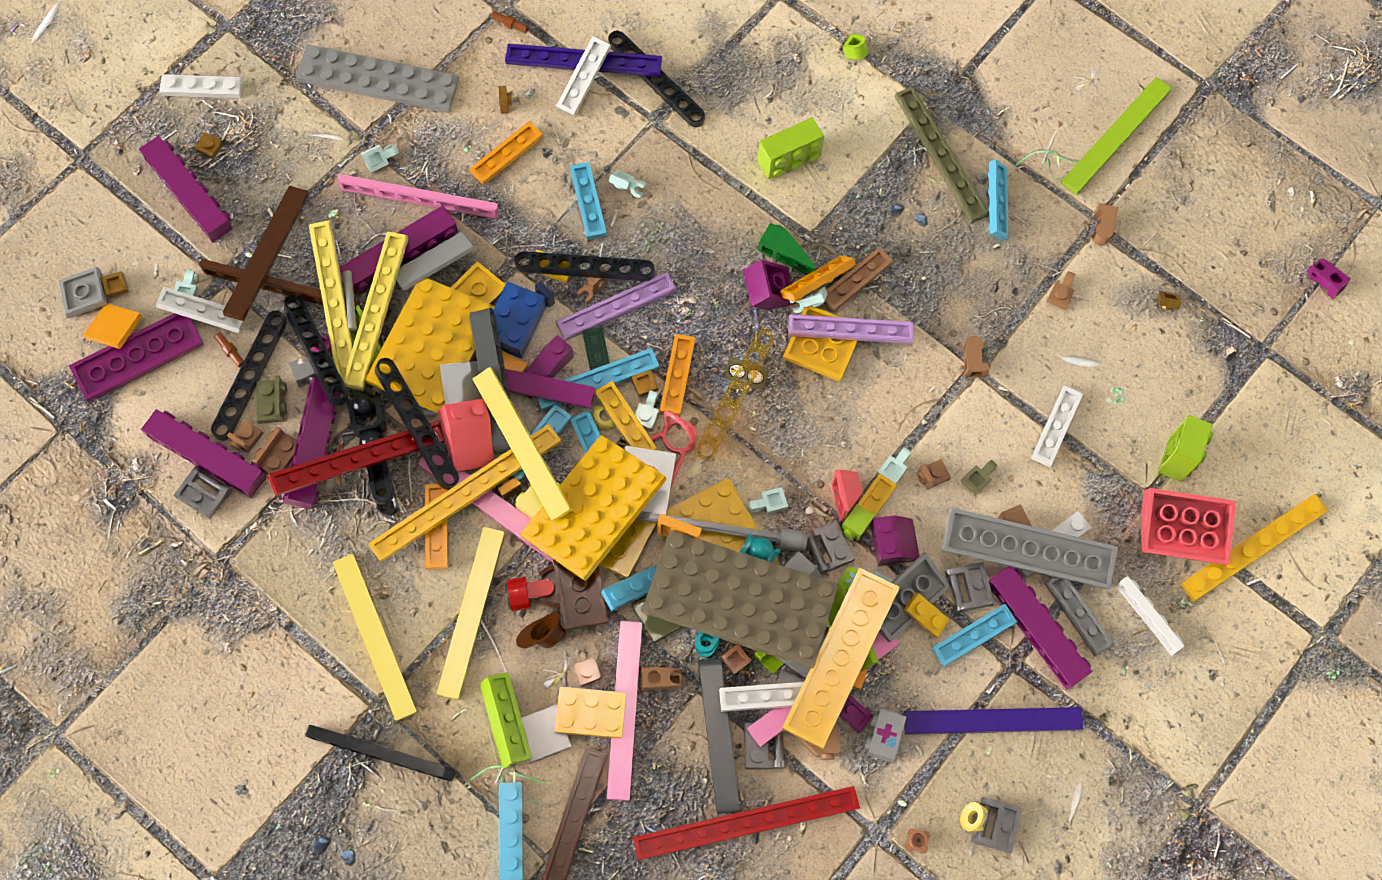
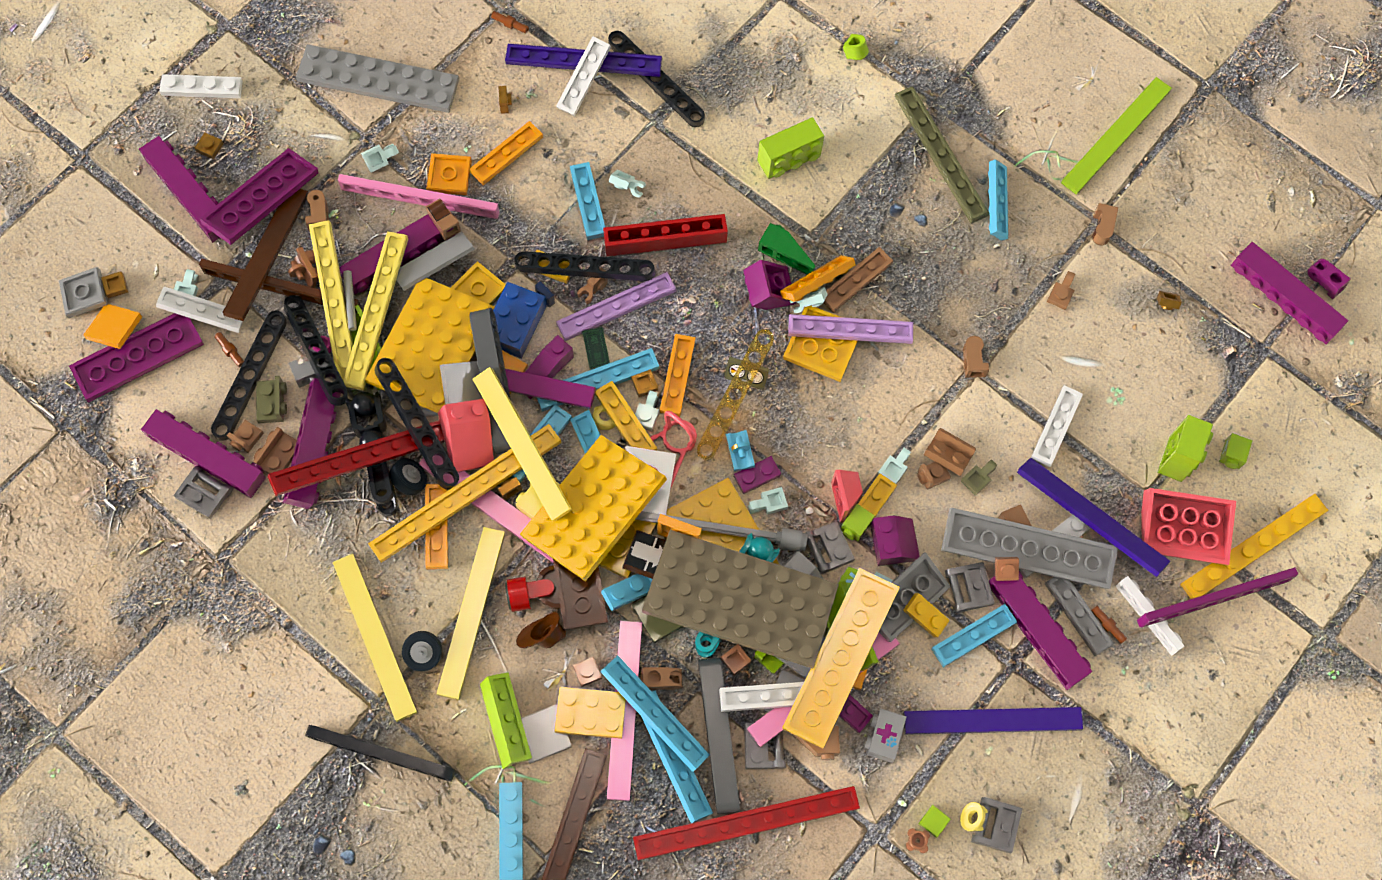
(259, 196): none -> magenta plate
(303, 268): none -> nougat hips
(318, 208): none -> medium nougat leg
(408, 476): none -> black wheel
(422, 651): none -> black wheel
(443, 219): none -> medium nougat leg
(449, 174): none -> light orange tile
(644, 554): none -> tile
(655, 713): none -> medium azure plate
(665, 235): none -> red brick
(682, 778): none -> medium azure plate
(740, 450): none -> medium azure hips
(762, 473): none -> magenta plate
(934, 821): none -> lime tile
(950, 451): none -> medium nougat bracket
(1006, 568): none -> nougat plate
(1093, 517): none -> dark purple tile
(1109, 624): none -> dark orange bar
(1217, 597): none -> magenta tile
(1235, 451): none -> lime brick
(1289, 293): none -> magenta brick

